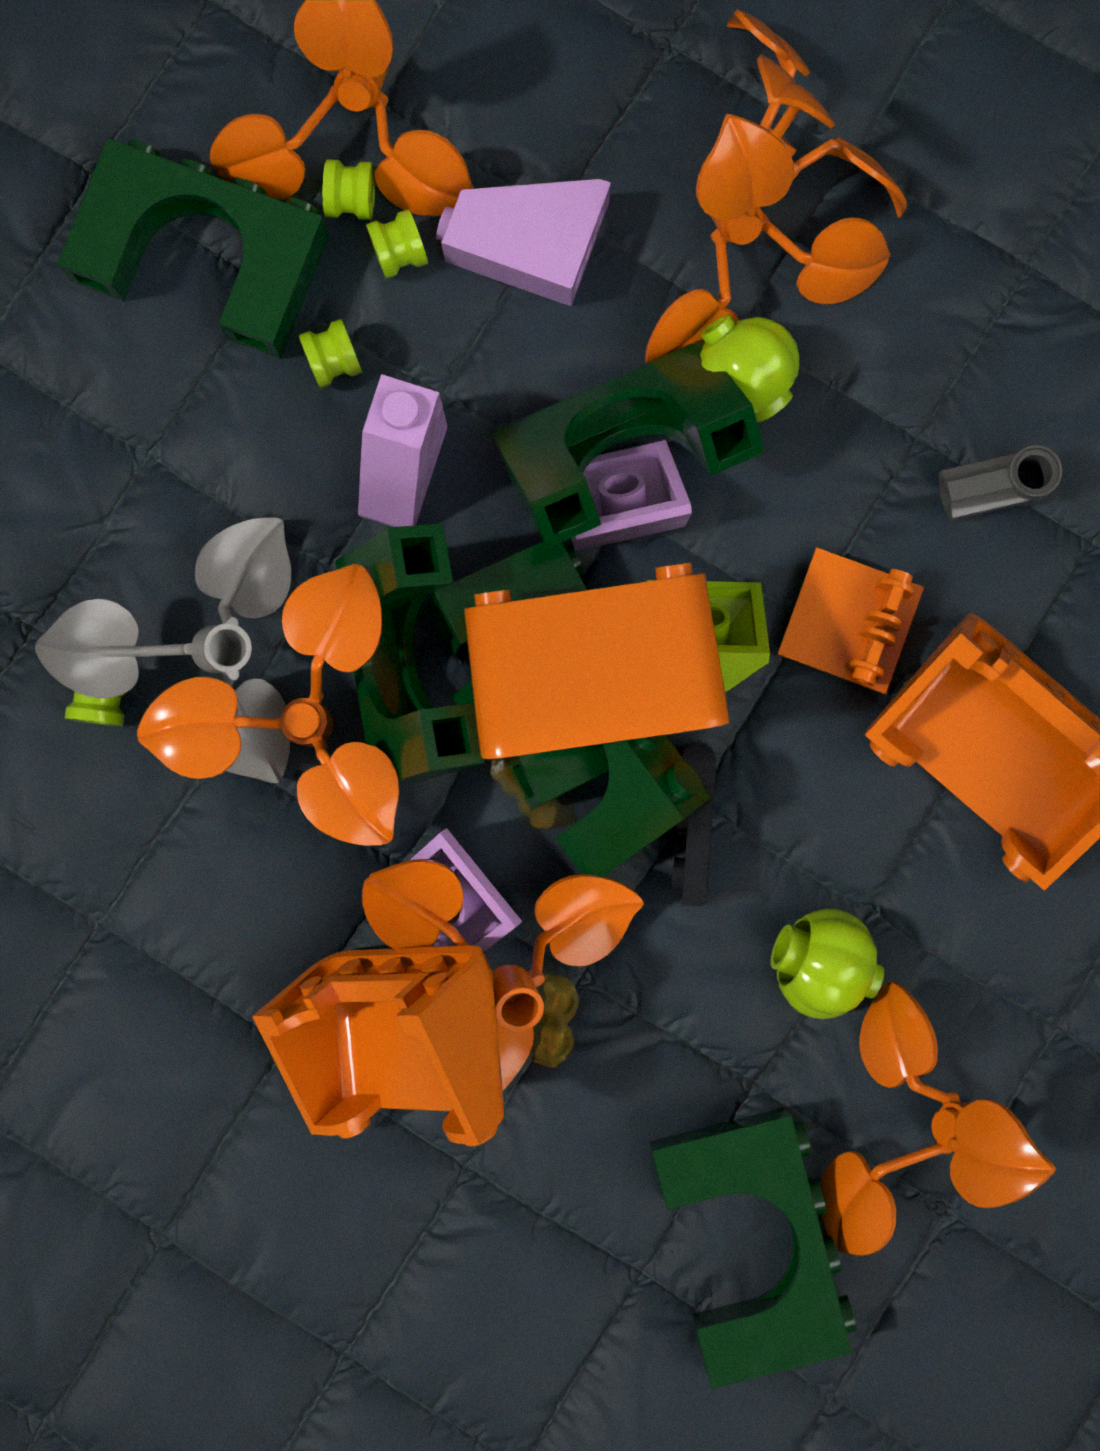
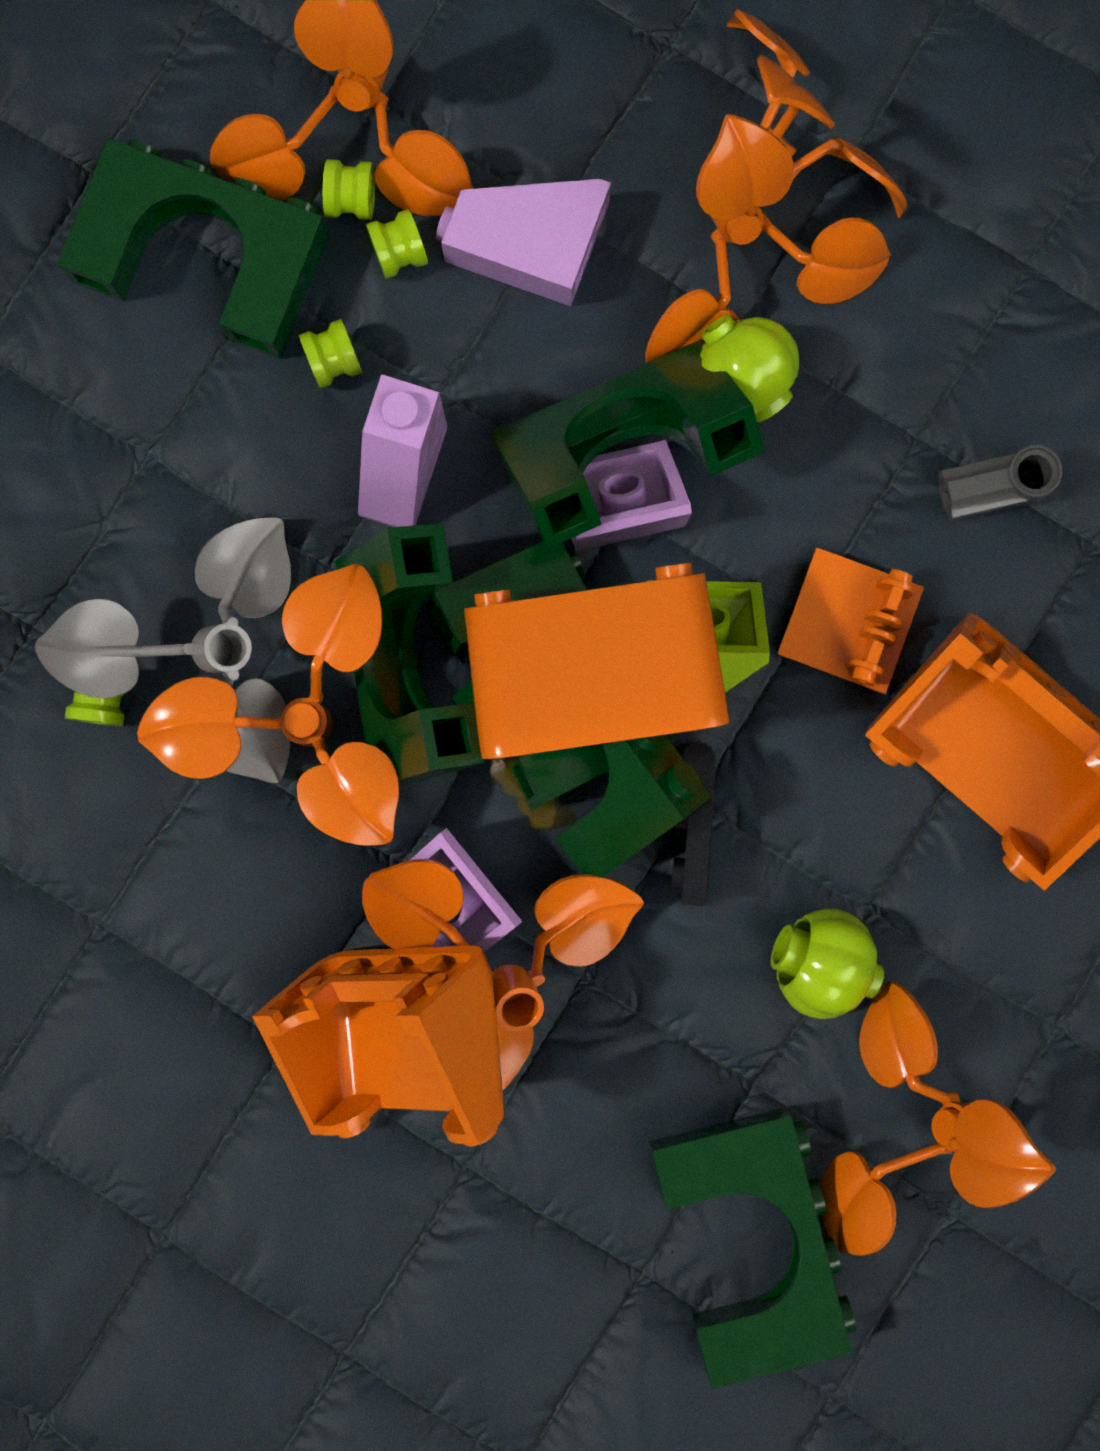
(558, 1010): clear yellow piece -> none

